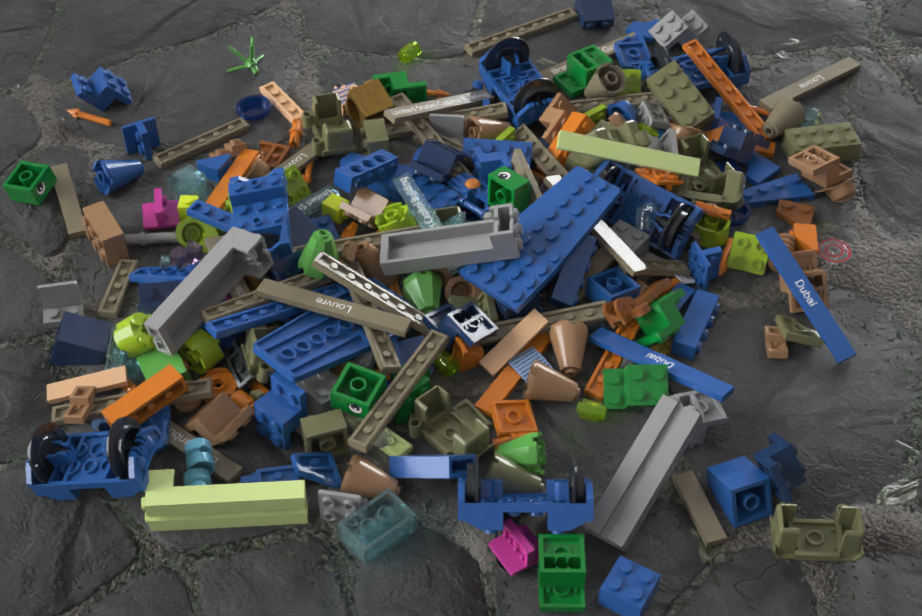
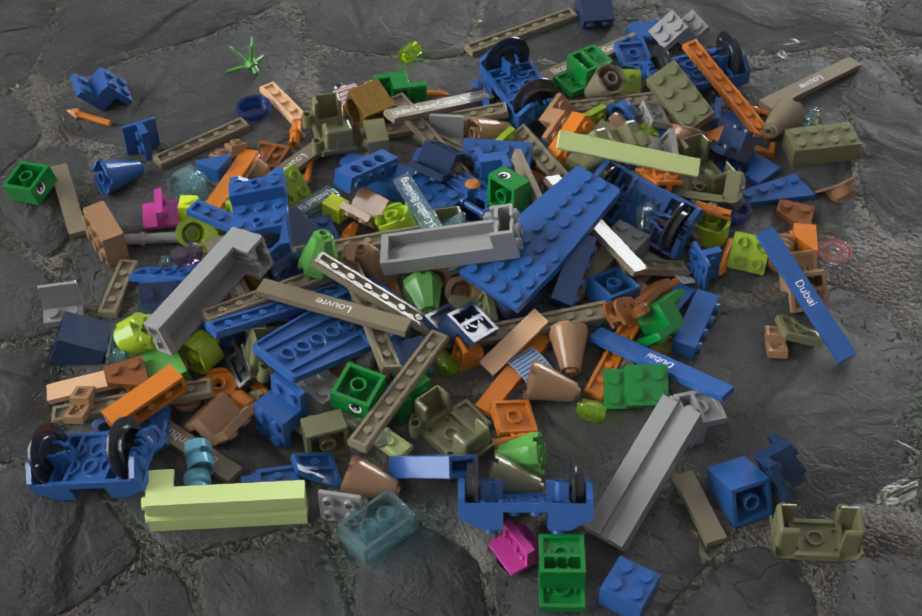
(126, 373): none -> dark orange wing
(820, 166): medium nougat bracket -> none

